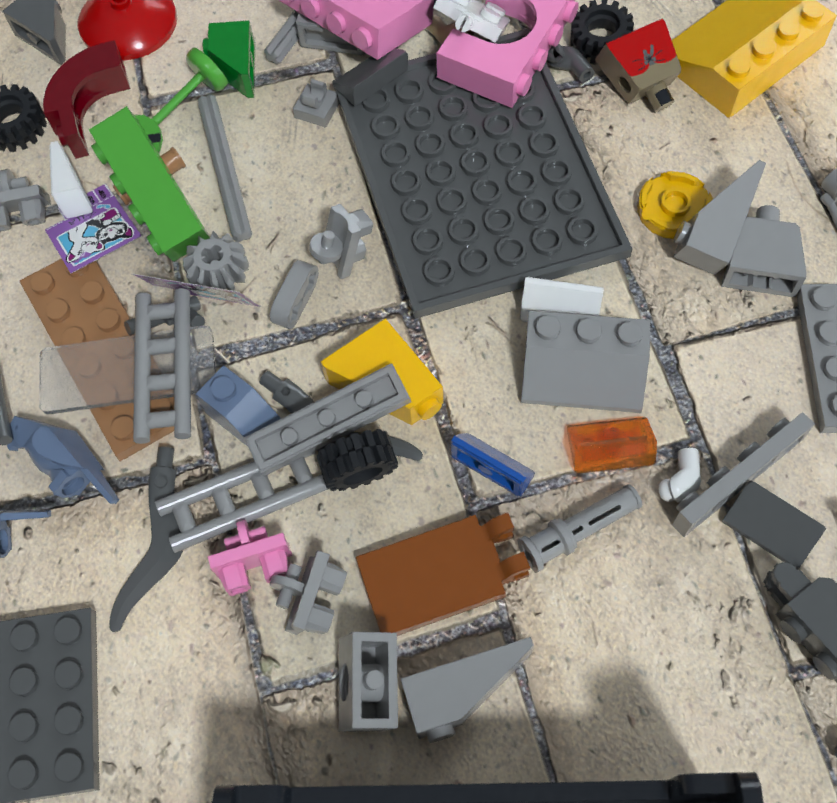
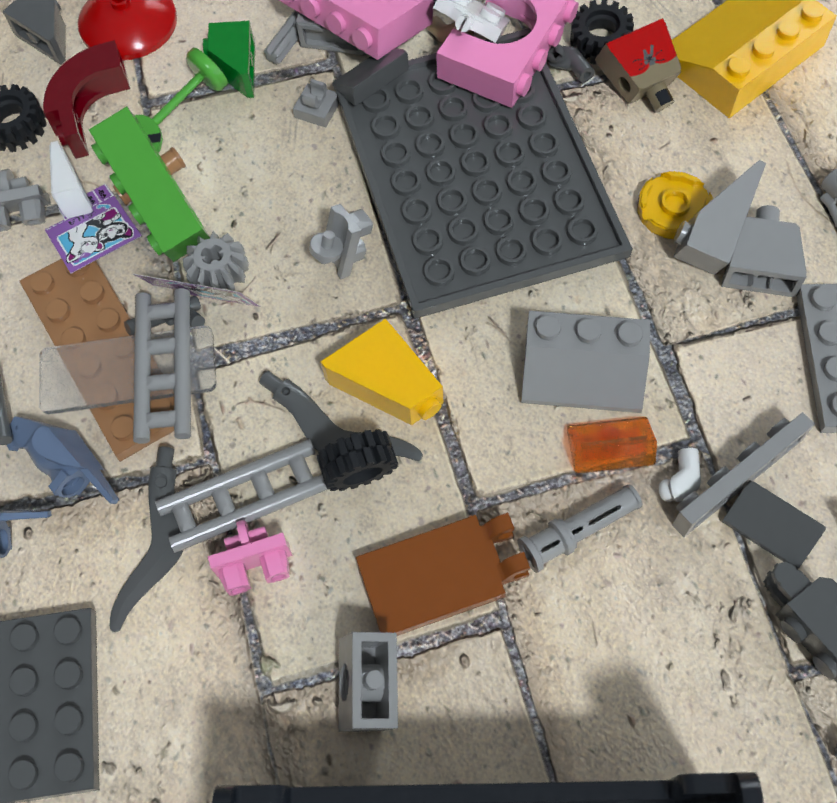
(224, 168): light grey axle -> none
(235, 404): sand blue slope -> none
(294, 294): light grey beam -> none
(317, 576): light grey hips -> none
(327, 420): light grey tile -> none
(454, 691): light grey slope -> none
(491, 463): blue slope -> none
(560, 298): white slope -> none

